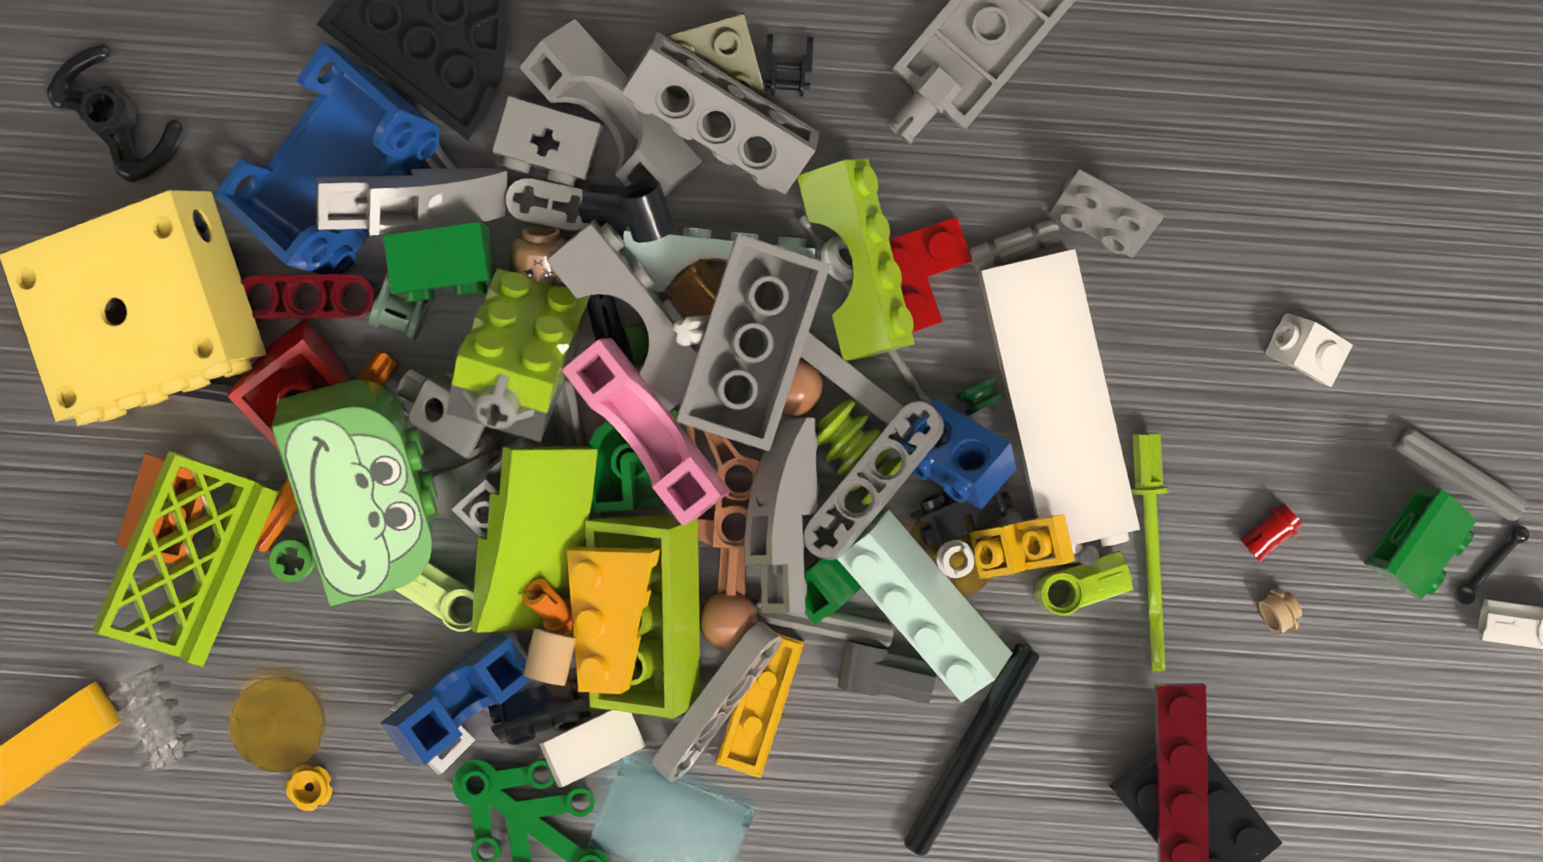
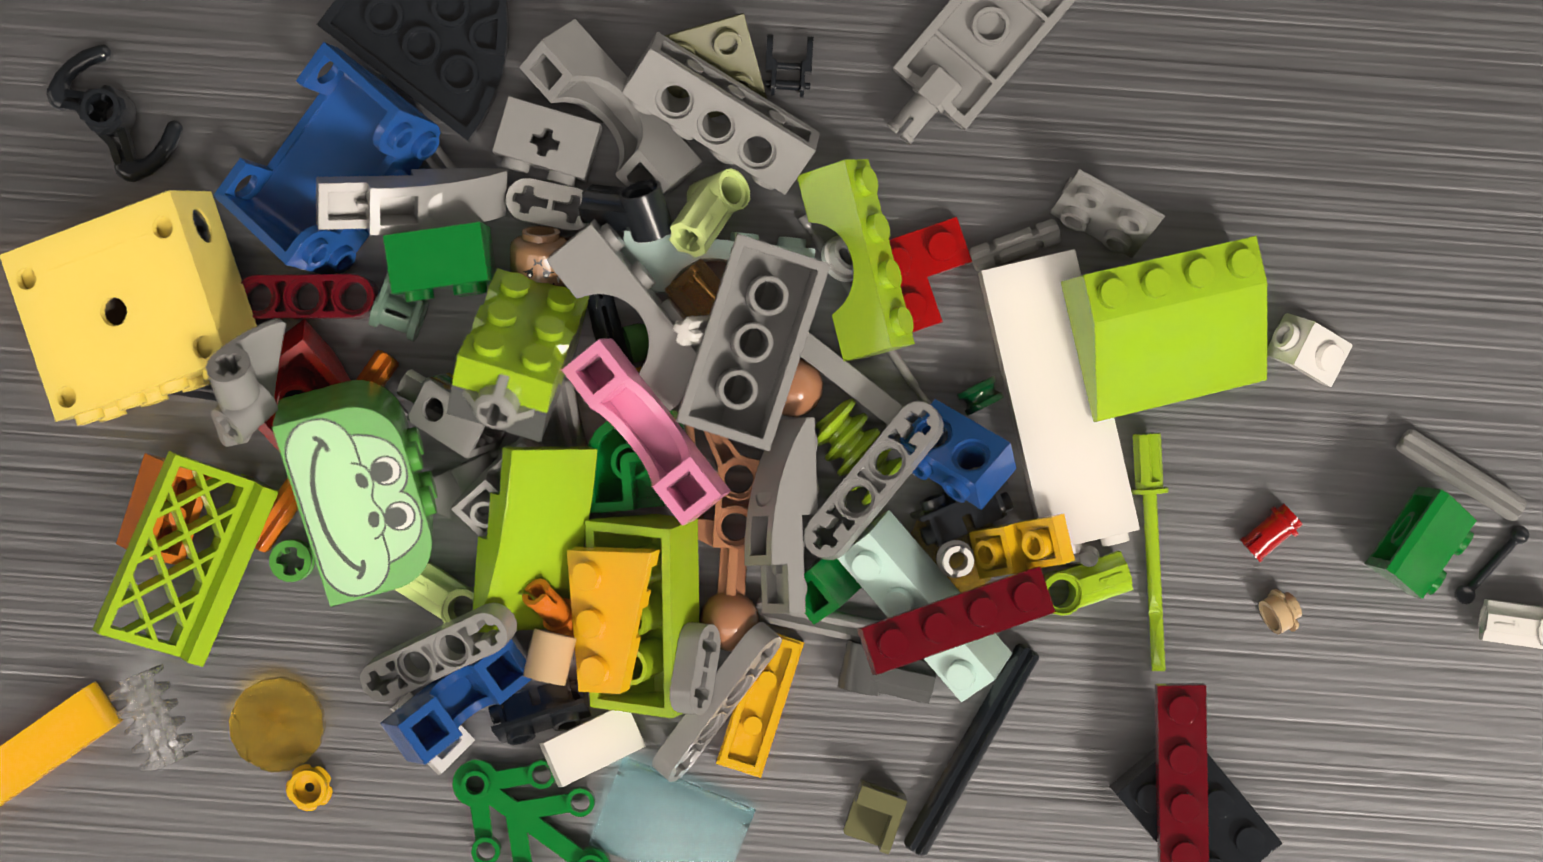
(245, 381): none -> light grey panel
(435, 649): none -> light grey beam
(695, 668): none -> light grey beam
(708, 210): none -> yellowish green piece
(875, 815): none -> olive panel
(956, 620): none -> dark red plate
(1170, 327): none -> lime slope

